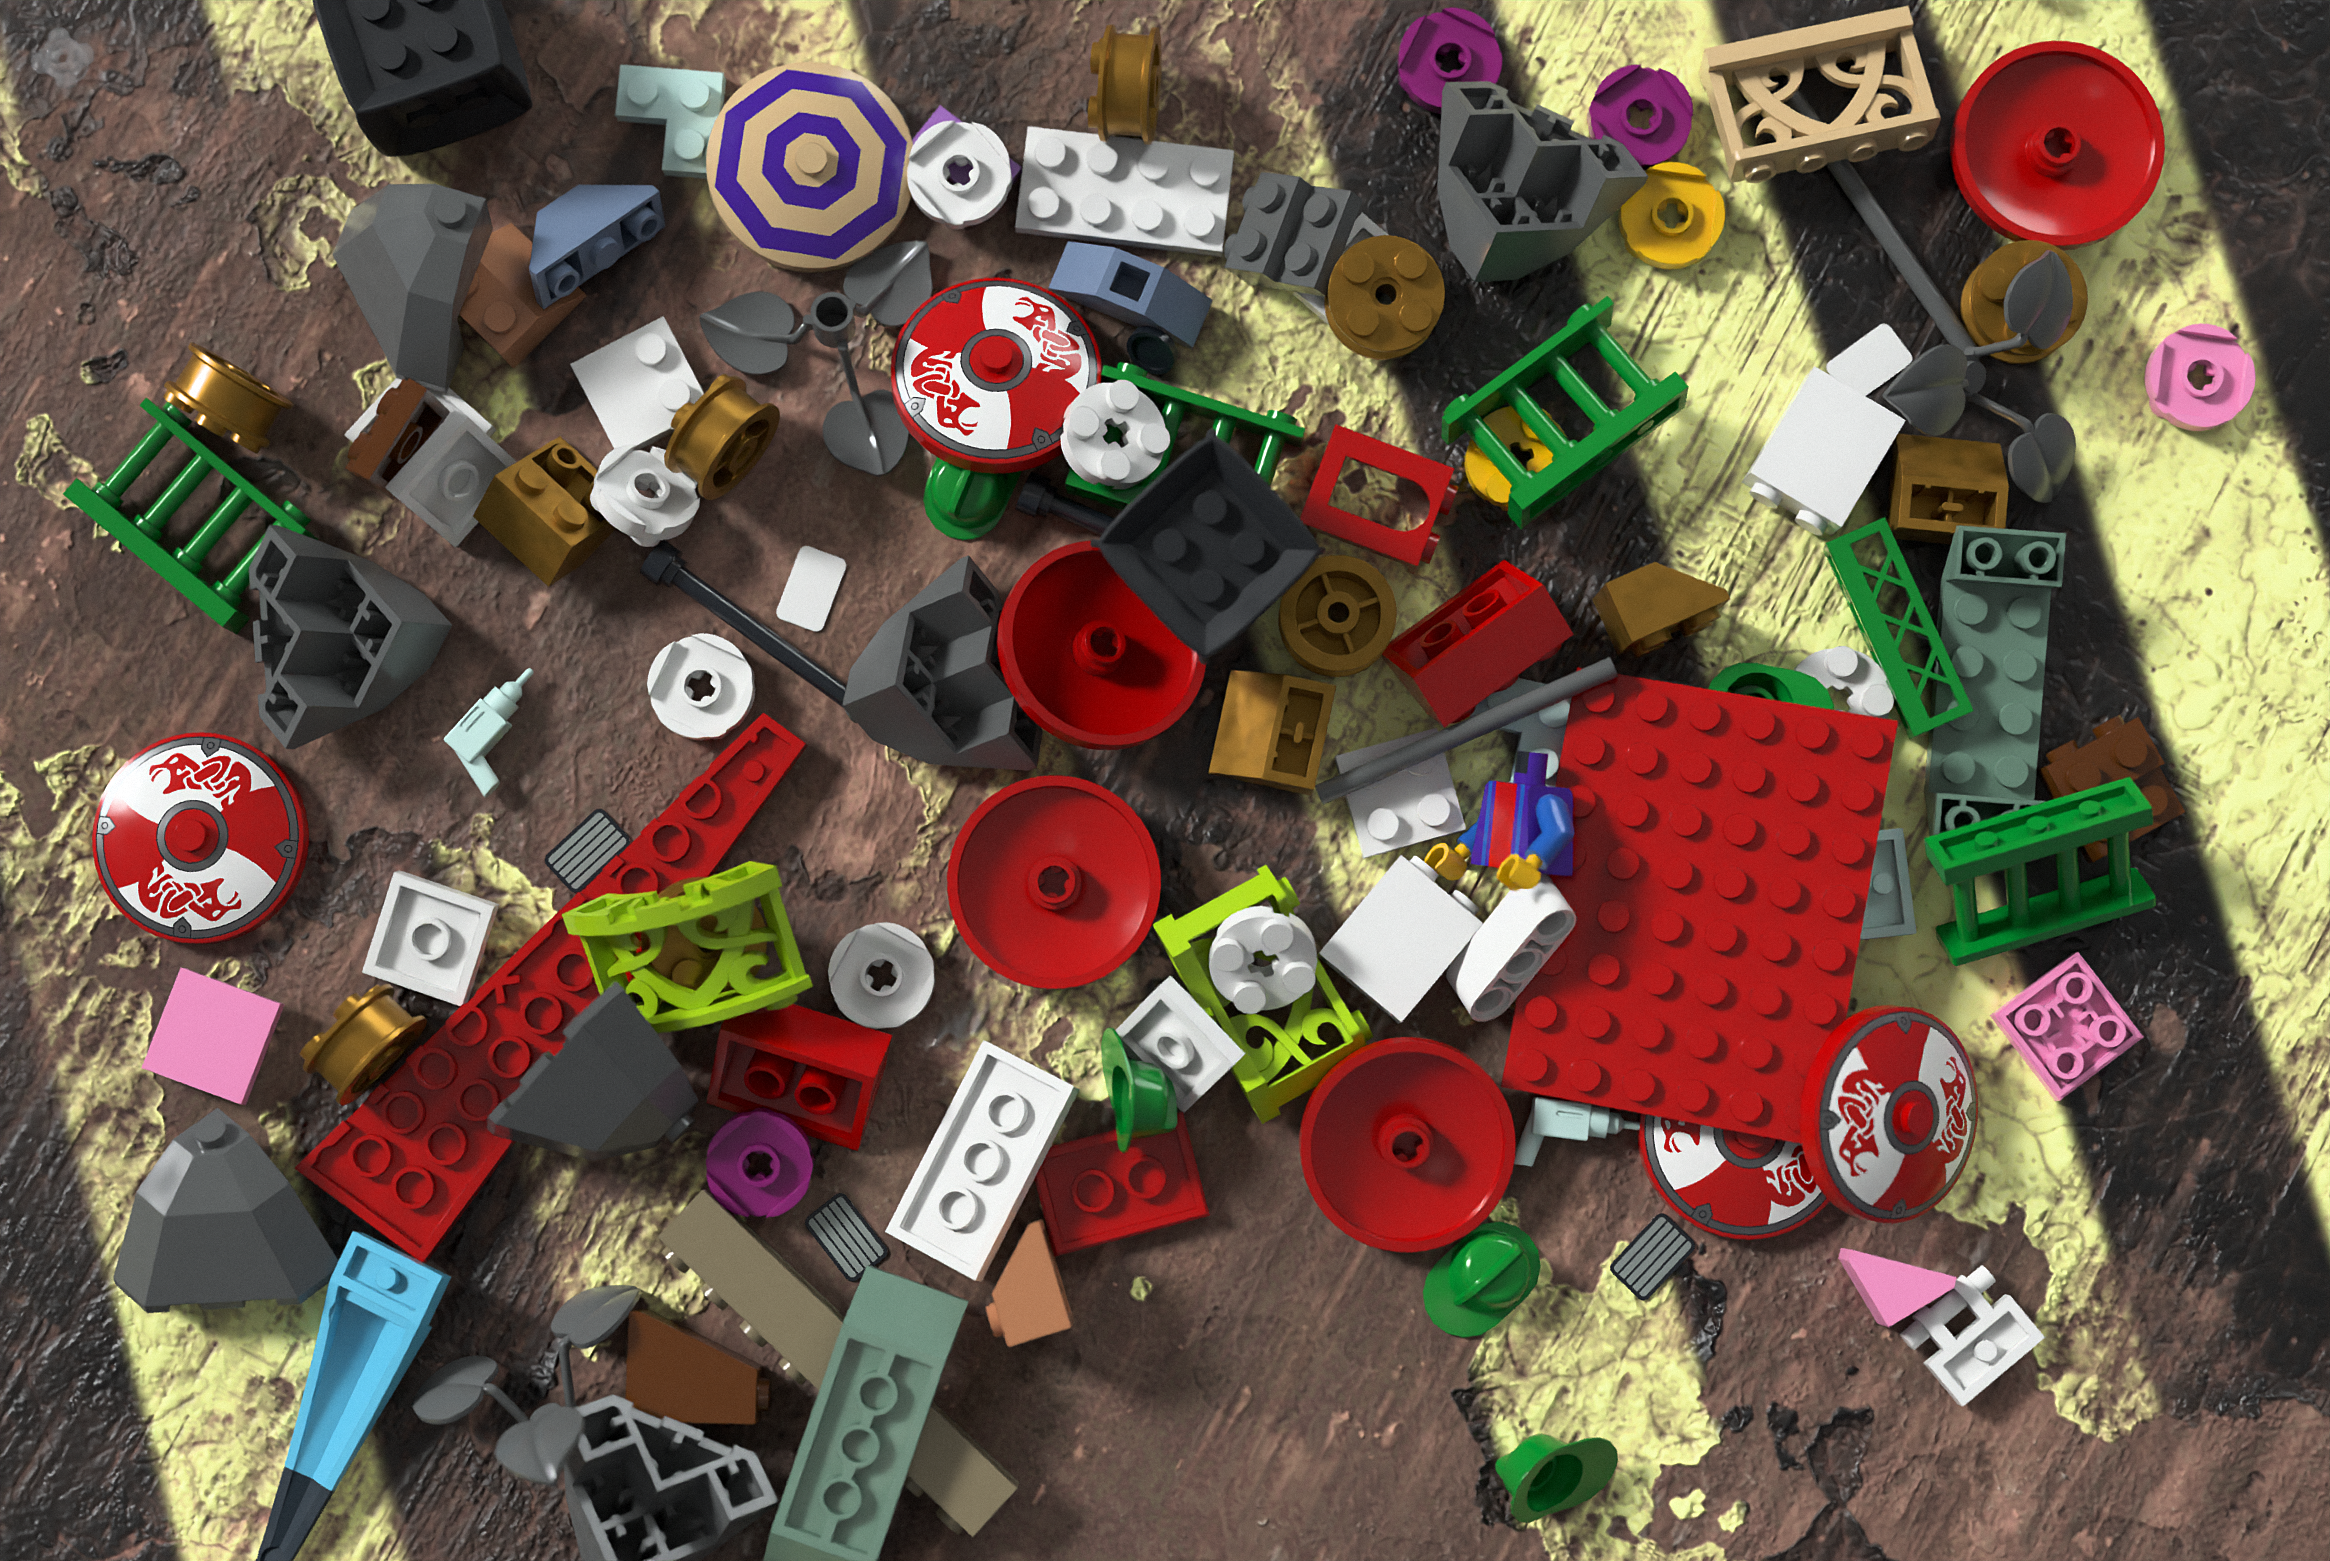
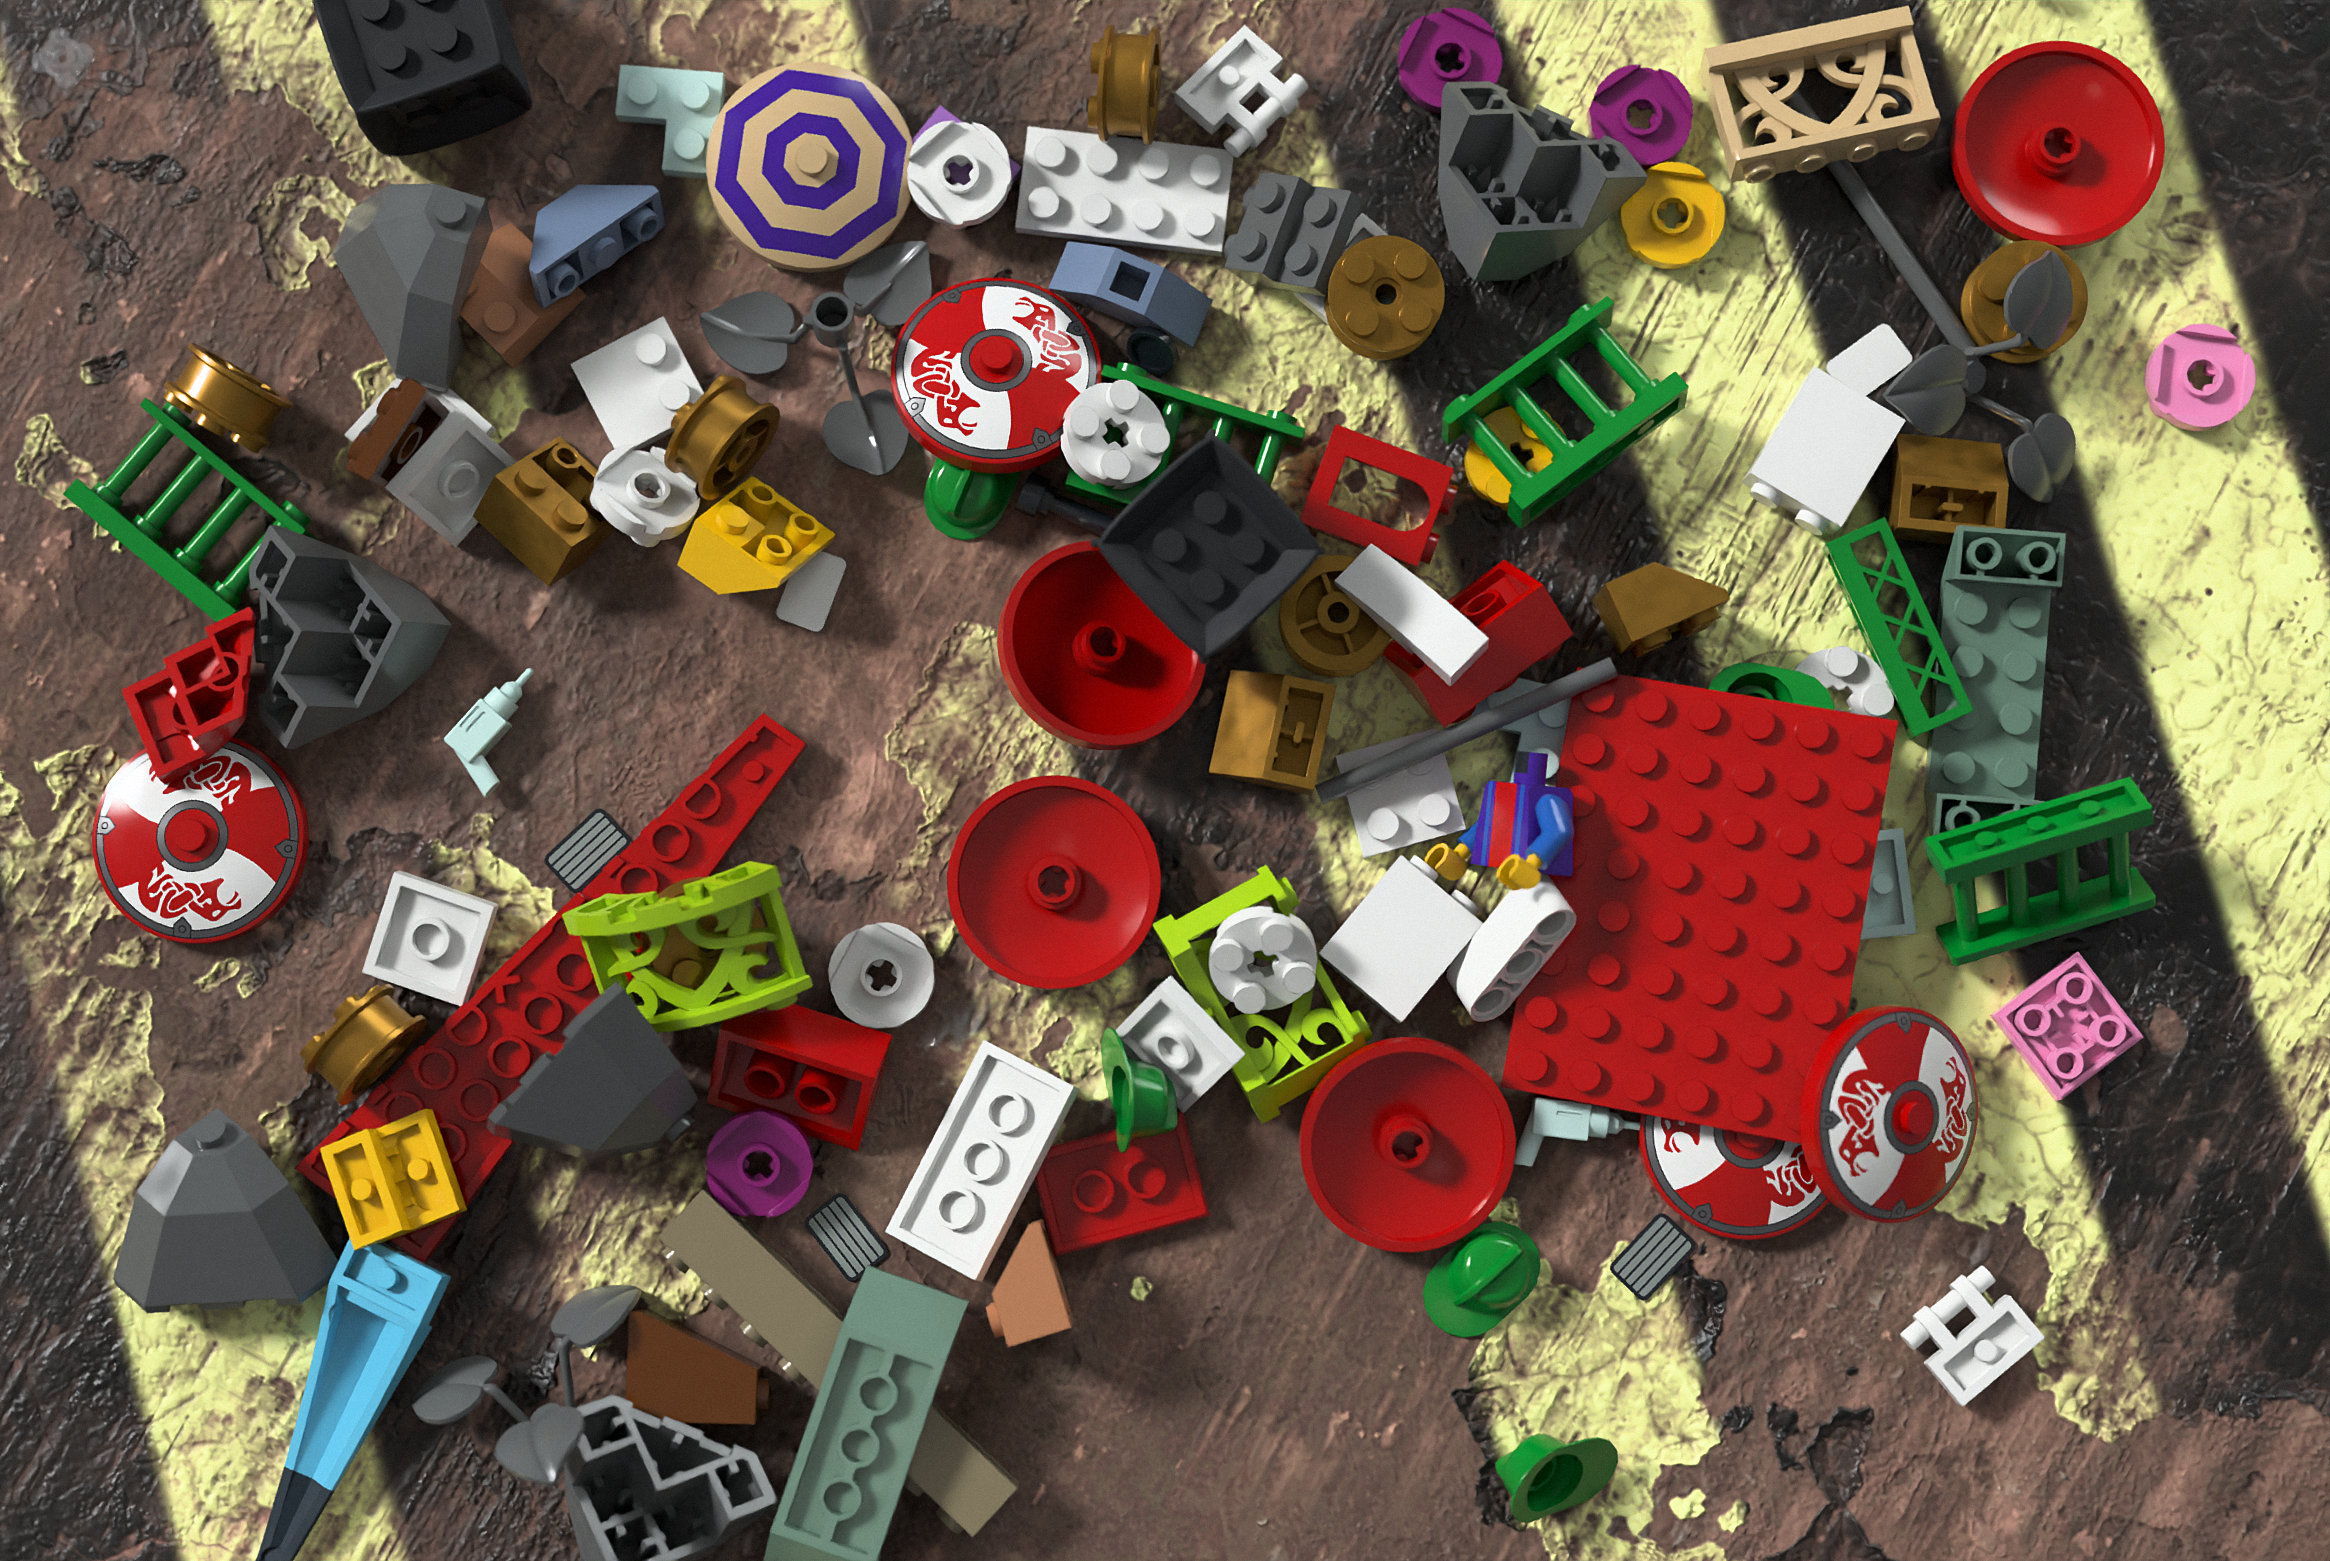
(197, 699): none -> red slope
(213, 1036): bright pink tile -> none
(393, 1179): none -> yellow slope
(667, 567): black piece -> none
(689, 659): white plate -> none
(751, 541): none -> yellow slope
(937, 682): dark grey brick -> none
(1229, 80): none -> white plate
(1413, 613): none -> white slope
(1892, 1287): bright pink slope -> none
(2115, 754): reddish brown plate -> none

